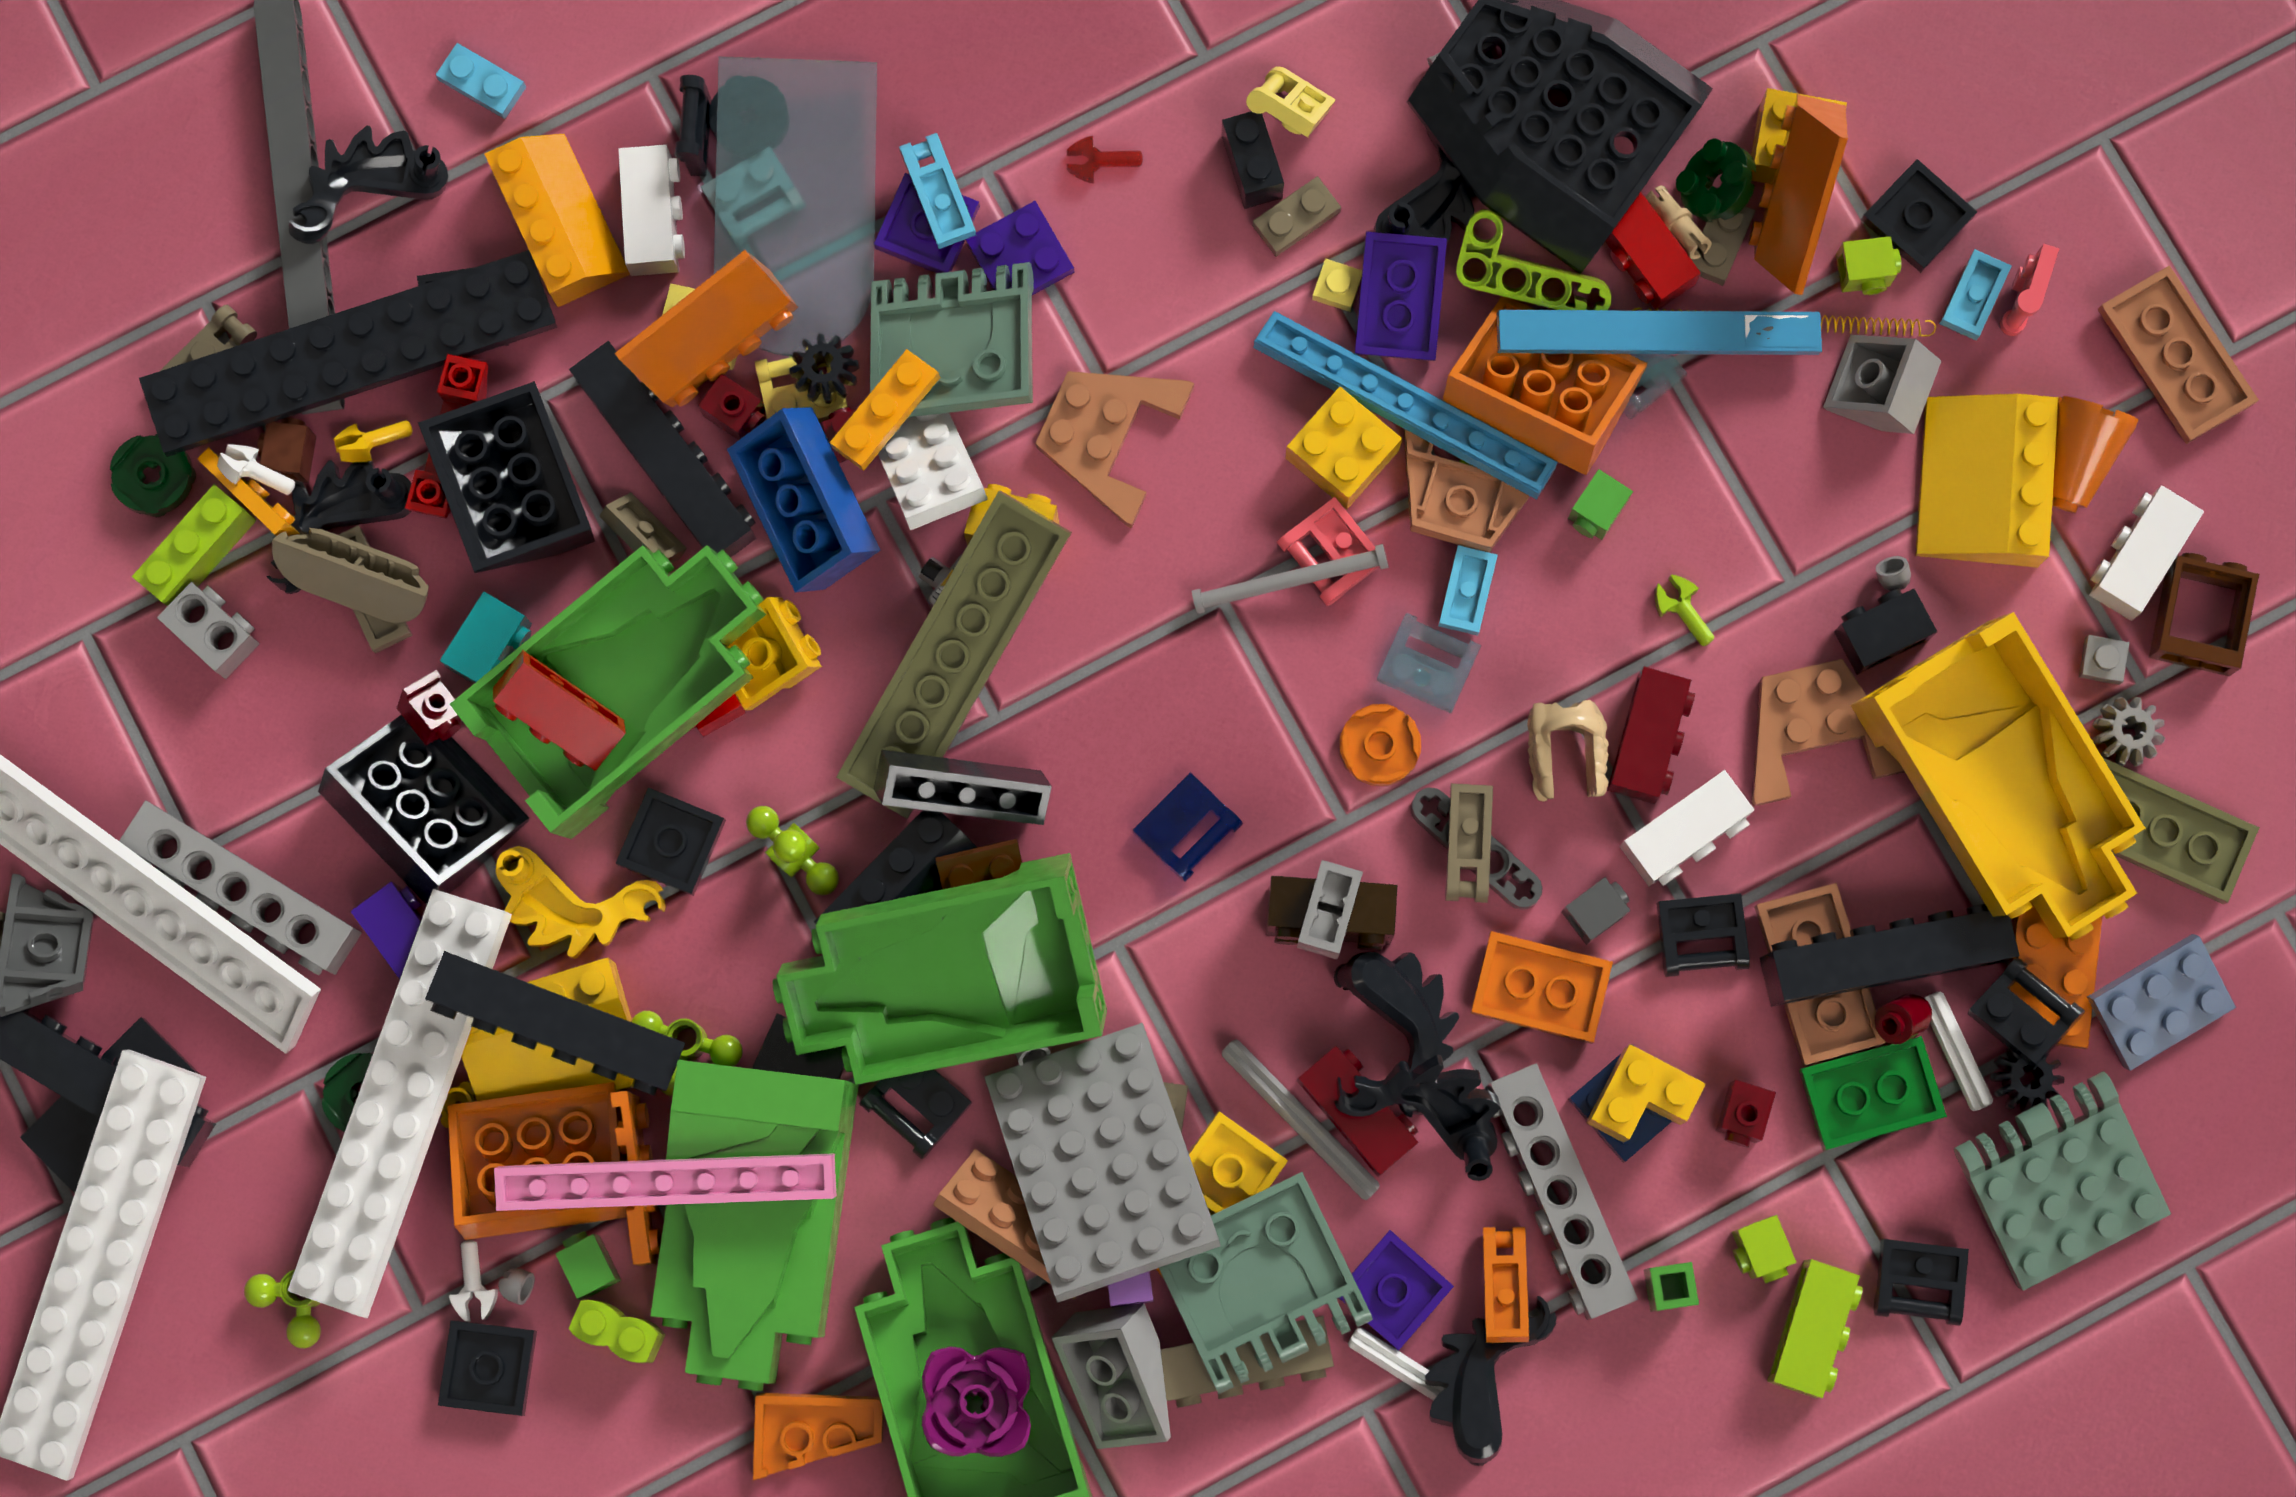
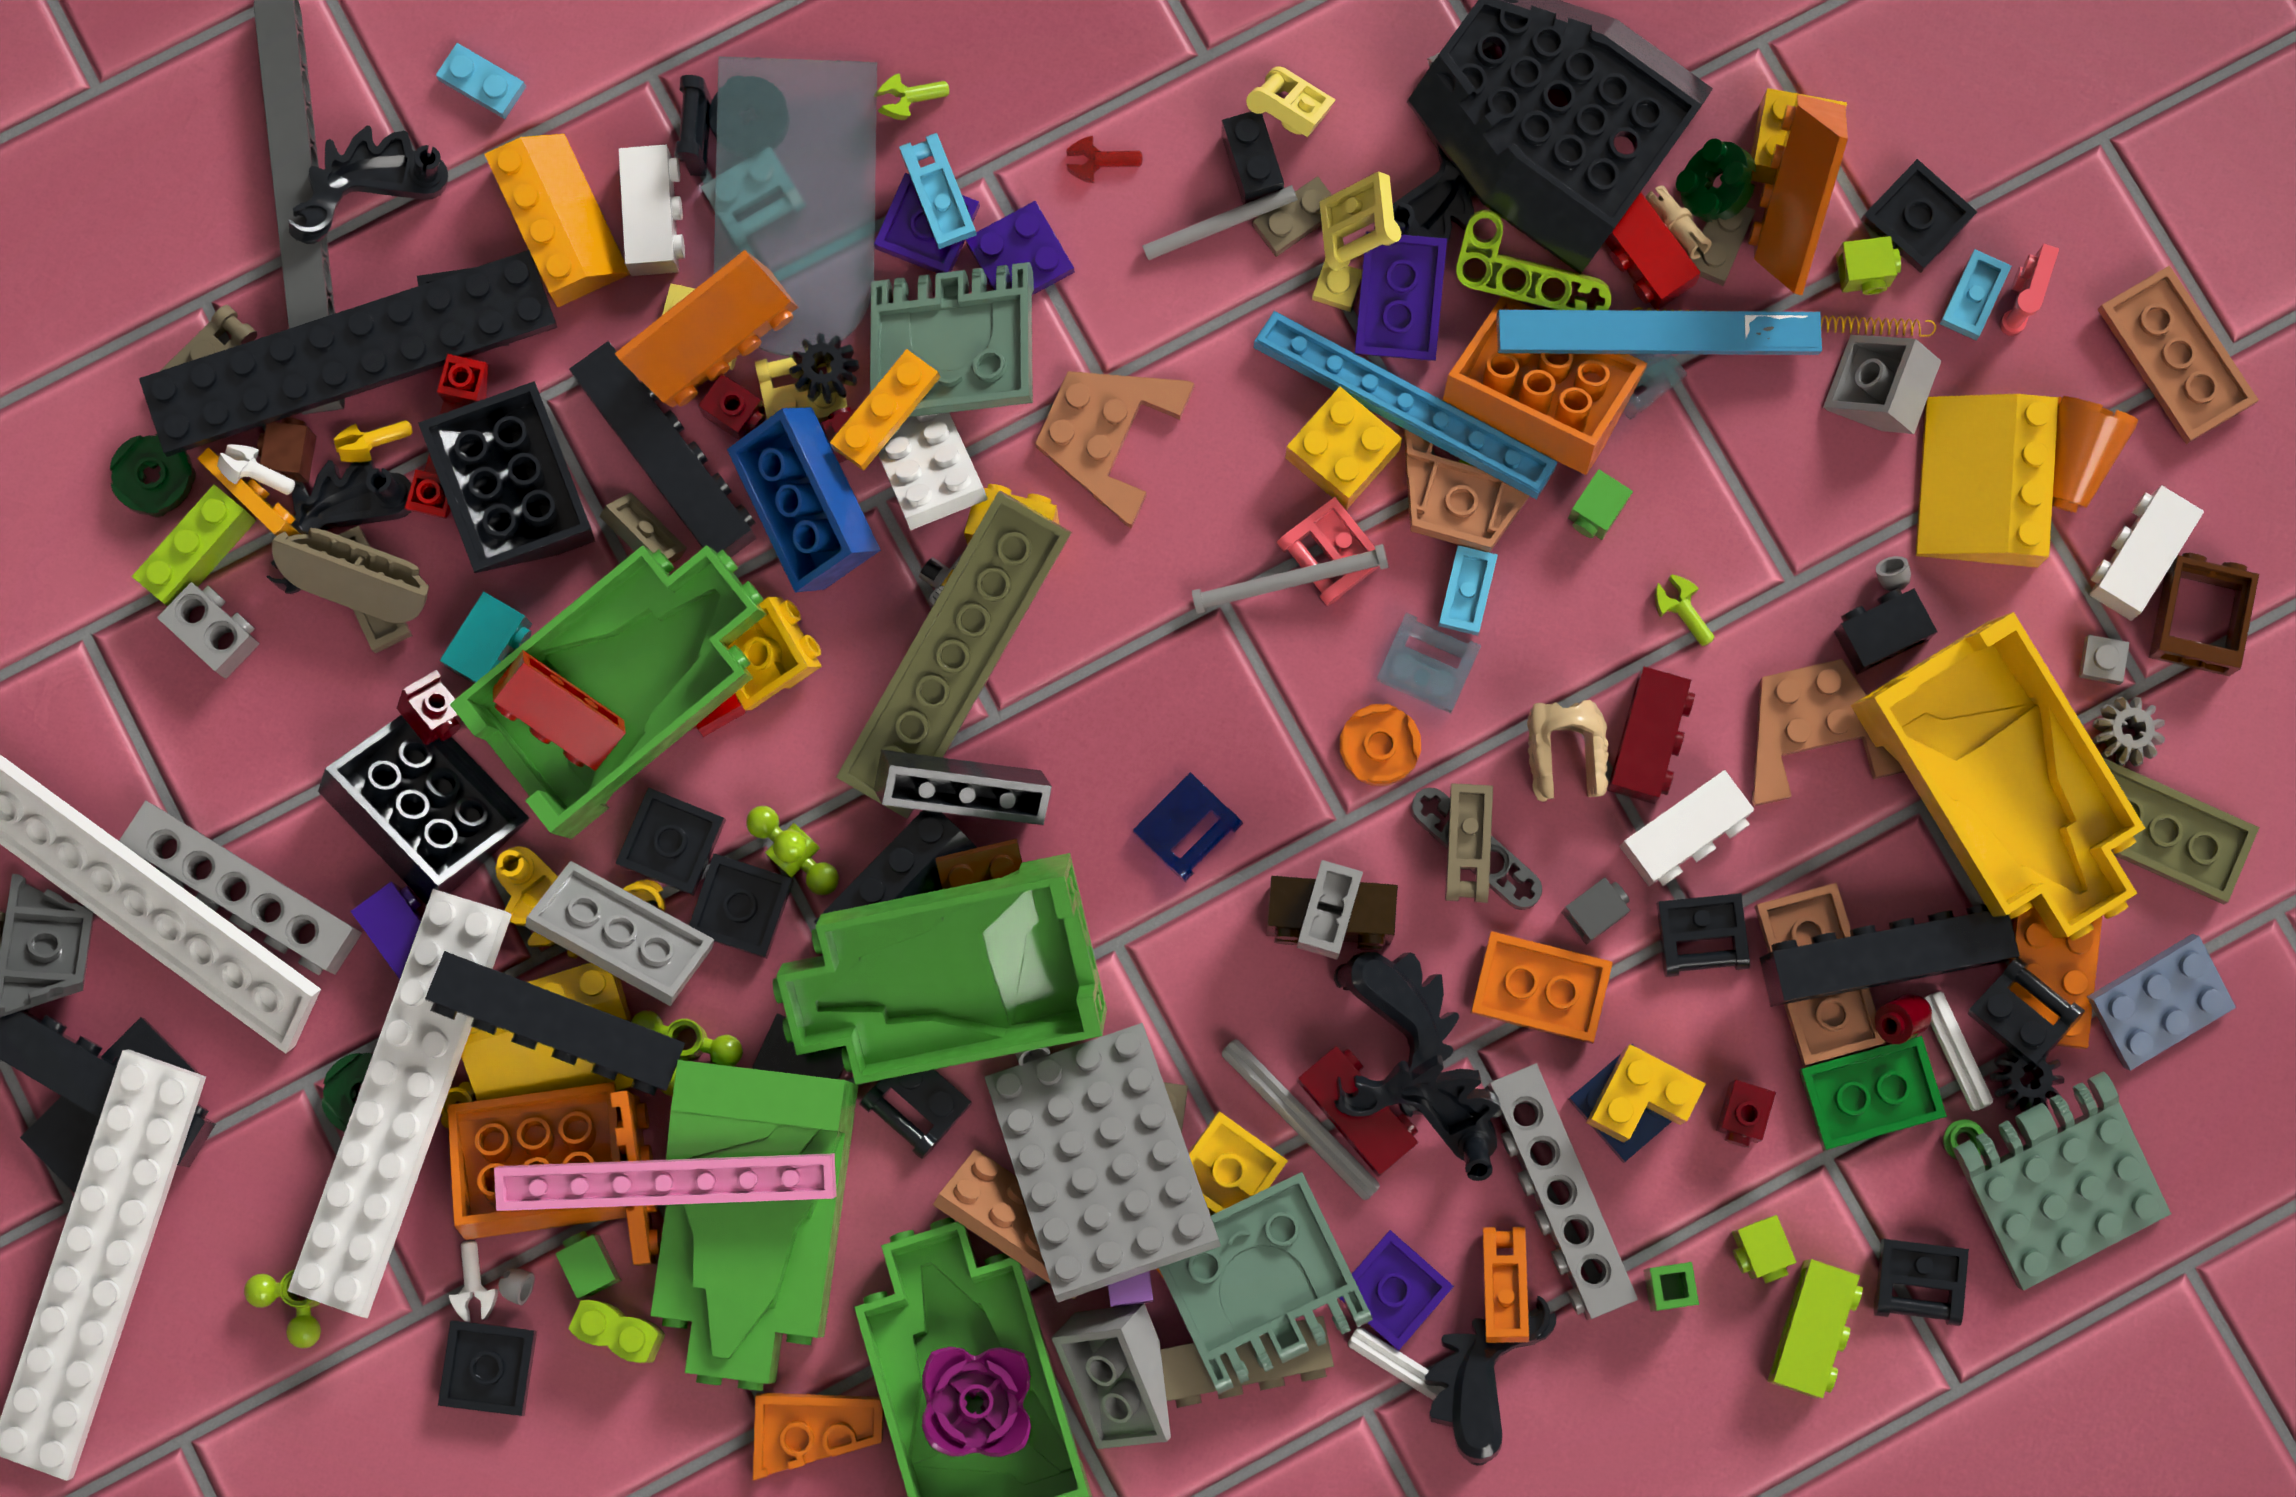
(619, 933): none -> light grey plate
(741, 905): none -> black plate
(908, 95): none -> lime bar
(1220, 222): none -> light grey bar
(1352, 210): none -> light yellow plate
(1951, 1133): none -> bright green plate

